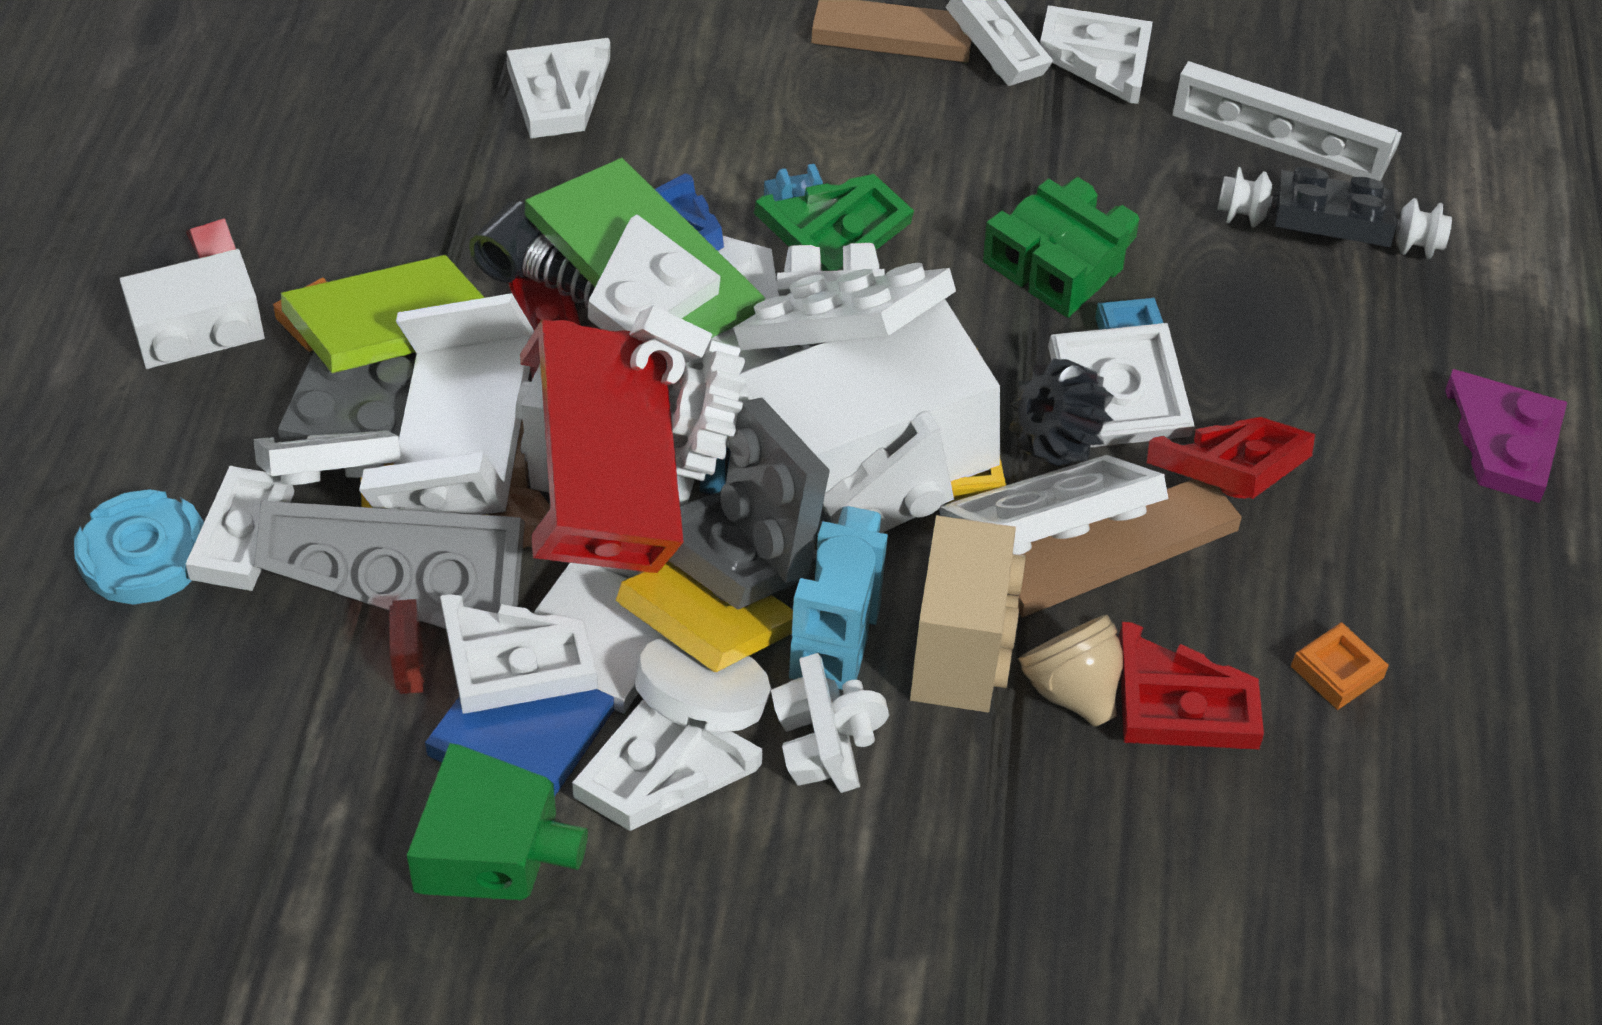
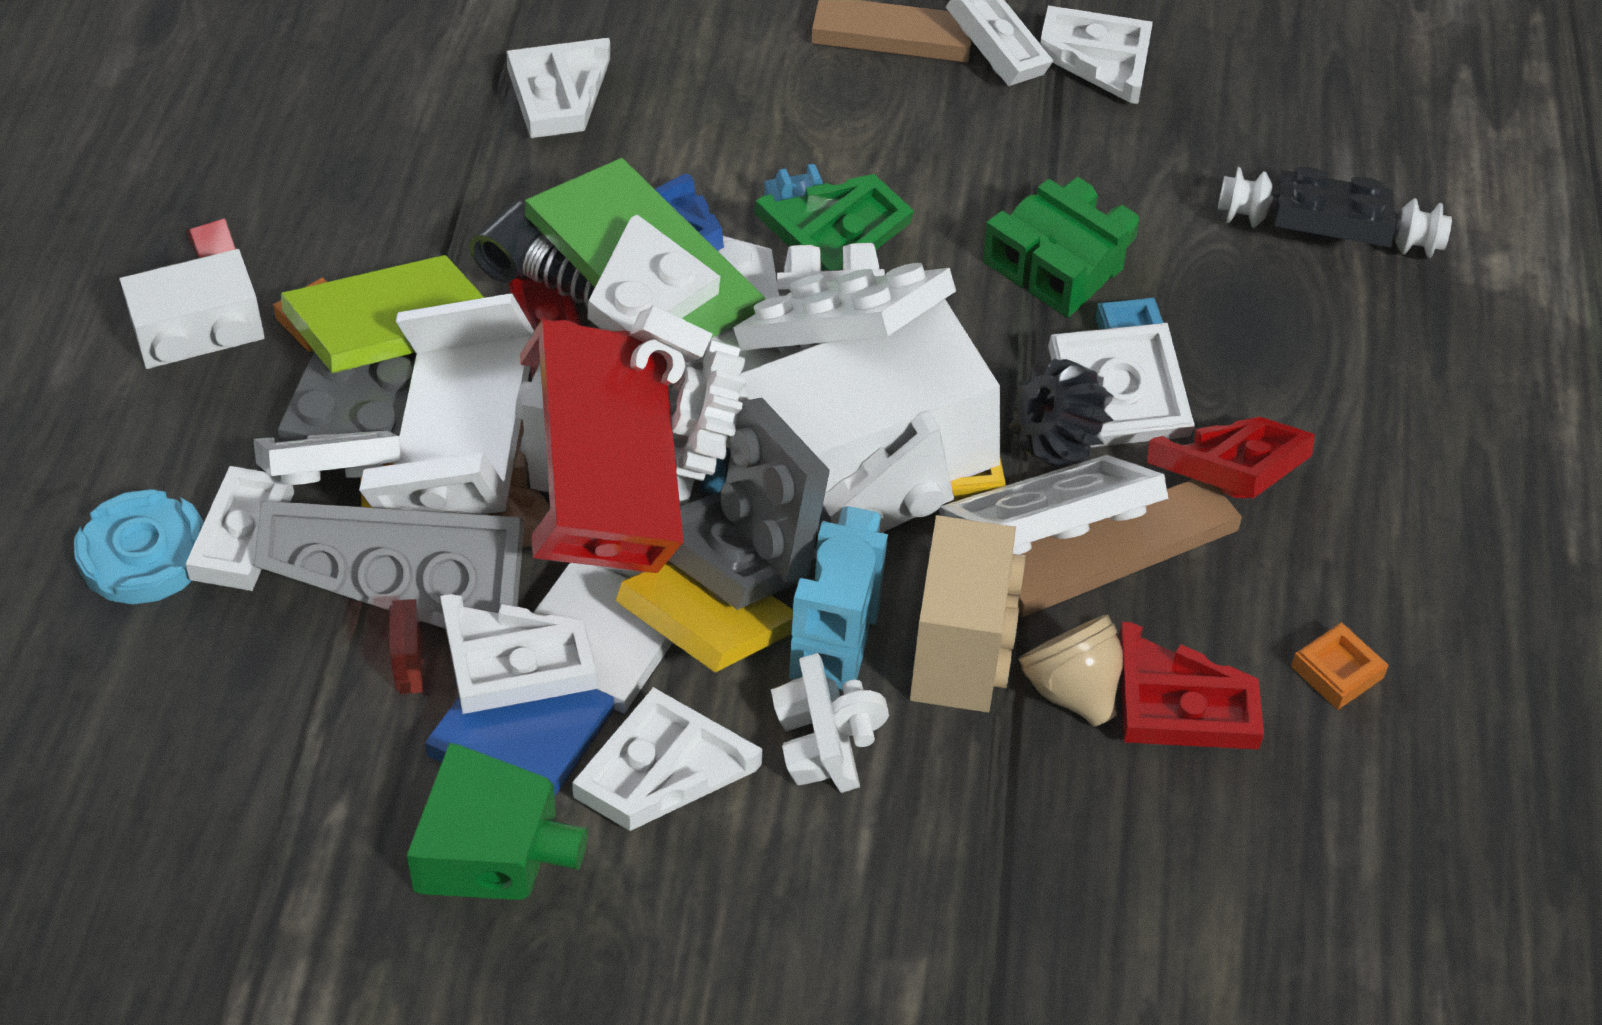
(685, 688): white tile -> none
(1284, 122): white fence -> none
(1508, 433): magenta wing -> none

